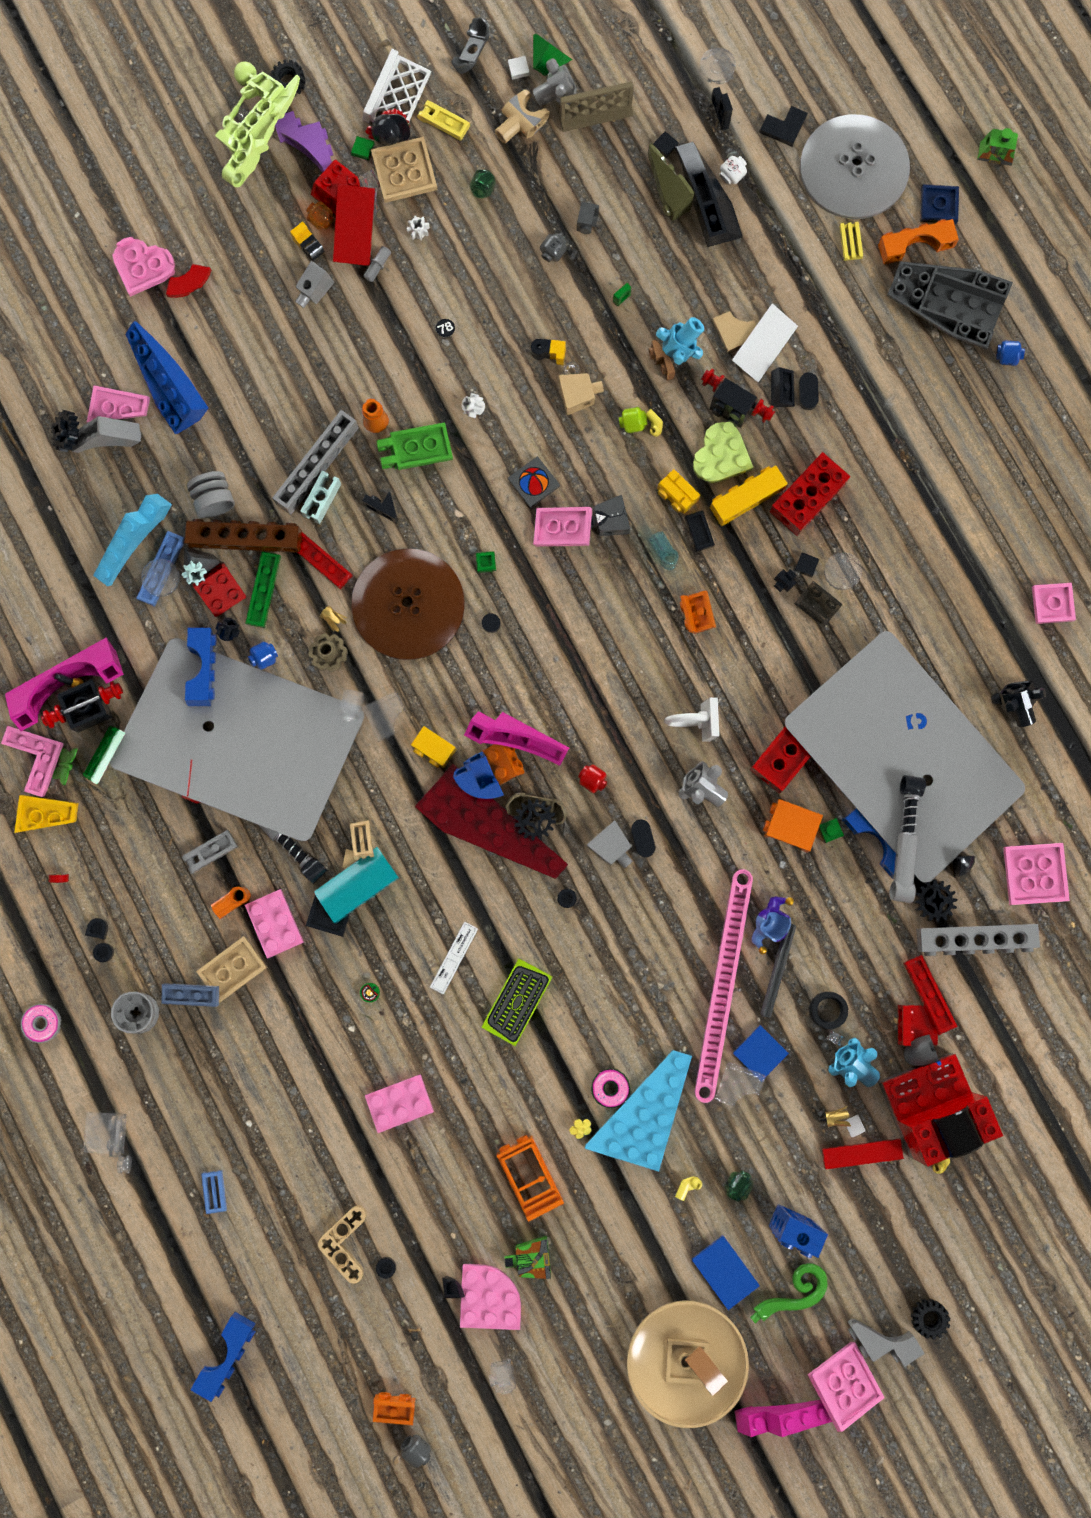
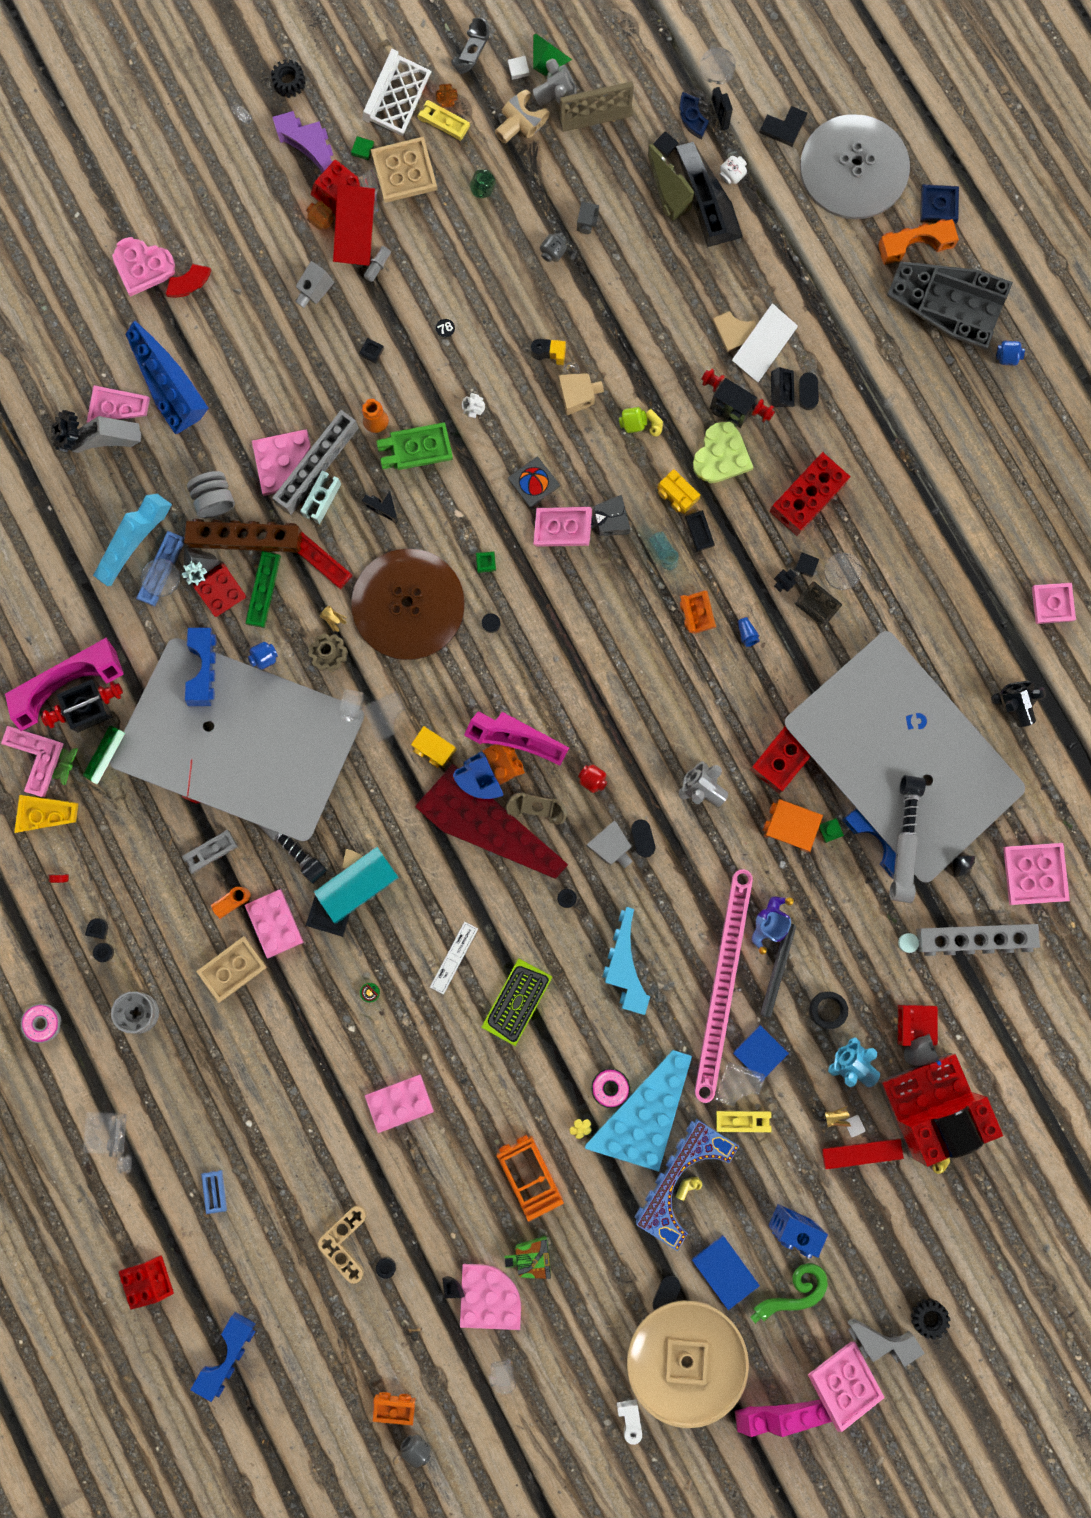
(67, 680): black piece -> none
(146, 1283): none -> red bracket
(190, 995): sand blue tile -> none
(227, 629): black gear -> none
(246, 138): yellowish green piece -> none
(278, 458): none -> bright pink plate
(306, 241): leg -> none
(363, 853): tan tile -> none
(371, 350): none -> black tile
(389, 128): black hair -> none
(419, 232): white gear -> none
(446, 95): none -> clear orange gear
(525, 822): black gear -> none
(622, 294): green tile -> none
(622, 970): none -> medium azure arch
(632, 1428): none -> white leg
(656, 352): medium nougat slope -> none
(667, 1291): none -> black tile
(682, 340): medium azure piece -> none
(691, 117): none -> dark blue tile
(699, 1144): none -> arch
(706, 719): white tile -> none
(706, 1370): medium nougat slope -> none
(739, 1185): clear green head -> none
(742, 1121): none -> light yellow plate
(748, 633): none -> blue cone
(749, 495): yellow brick -> none
(835, 1038): clear bush -> none
(850, 226): light yellow tile -> none
(908, 943): none -> light aqua tile
(930, 995): red tile -> none
(935, 908): black gear -> none
(998, 147): bright green torso -> none

